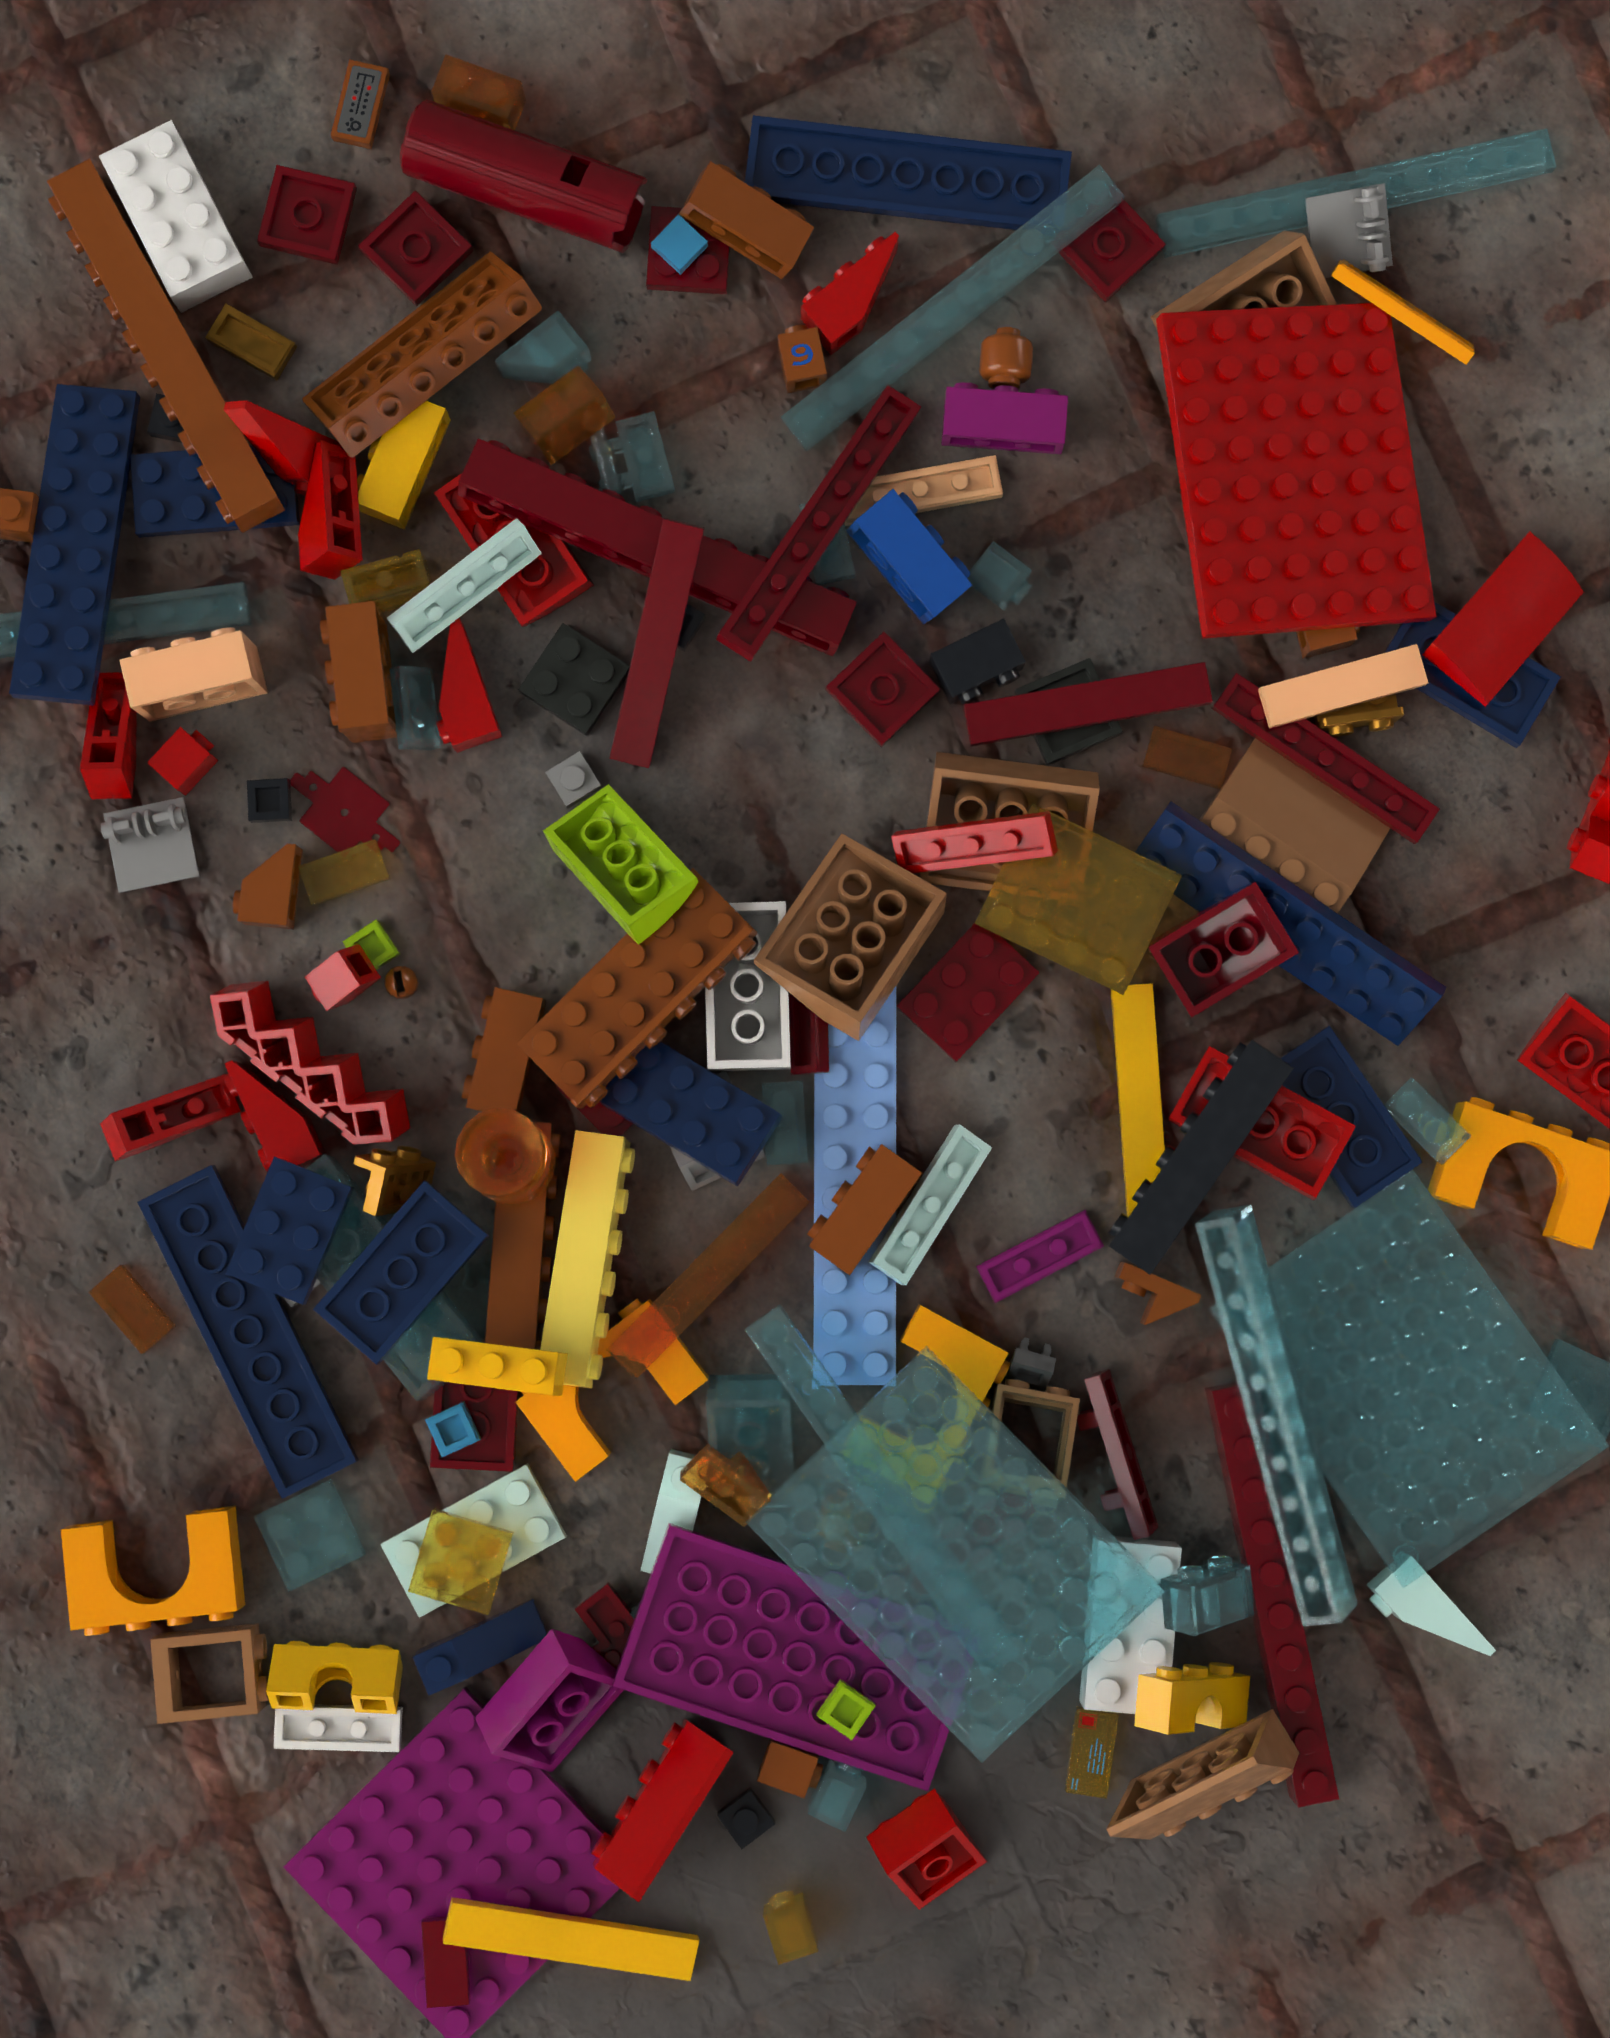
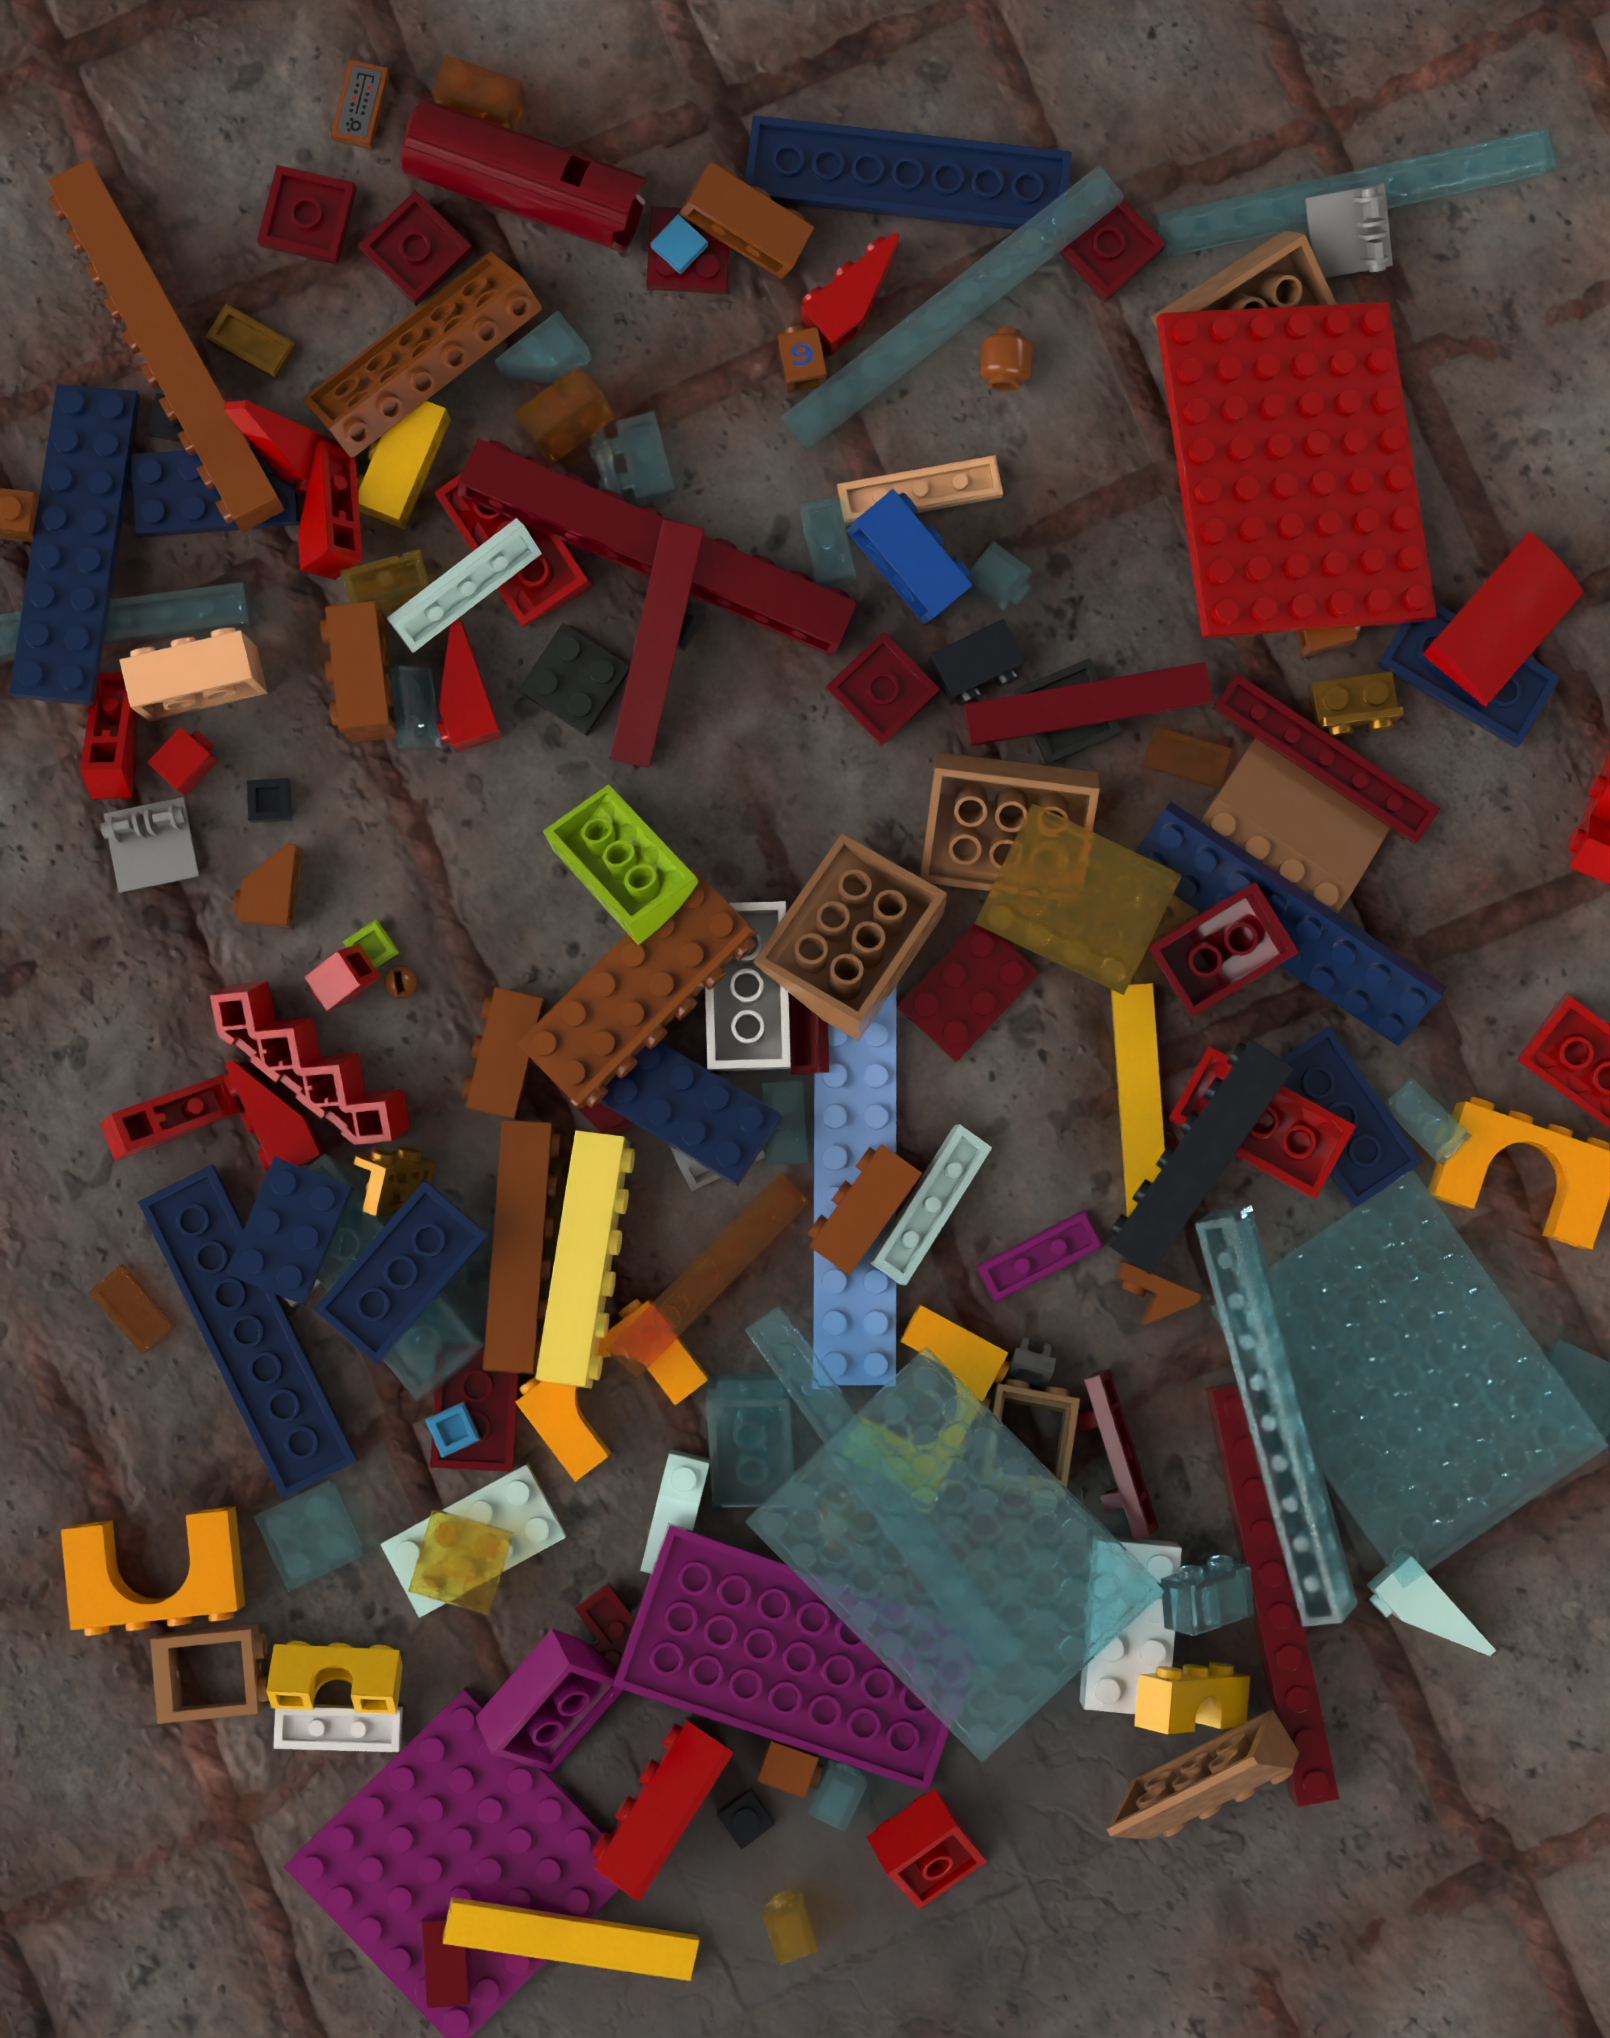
(175, 216): white brick -> none
(341, 793): dark red piece -> none
(344, 872): clear yellow plate -> none
(479, 1647): dark blue slope -> none
(482, 1156): clear orange wheel -> none
(497, 1366): yellow arch -> none
(573, 779): light grey plate -> none
(726, 1483): clear orange slope -> none
(818, 523): dark red plate -> none
(846, 1709): lime tile -> none
(975, 843): plate -> none
(1004, 419): magenta brick -> none
(1091, 1752): clear yellow tile -> none
(1343, 686): light nougat tile -> none
(1403, 311): light orange tile -> none

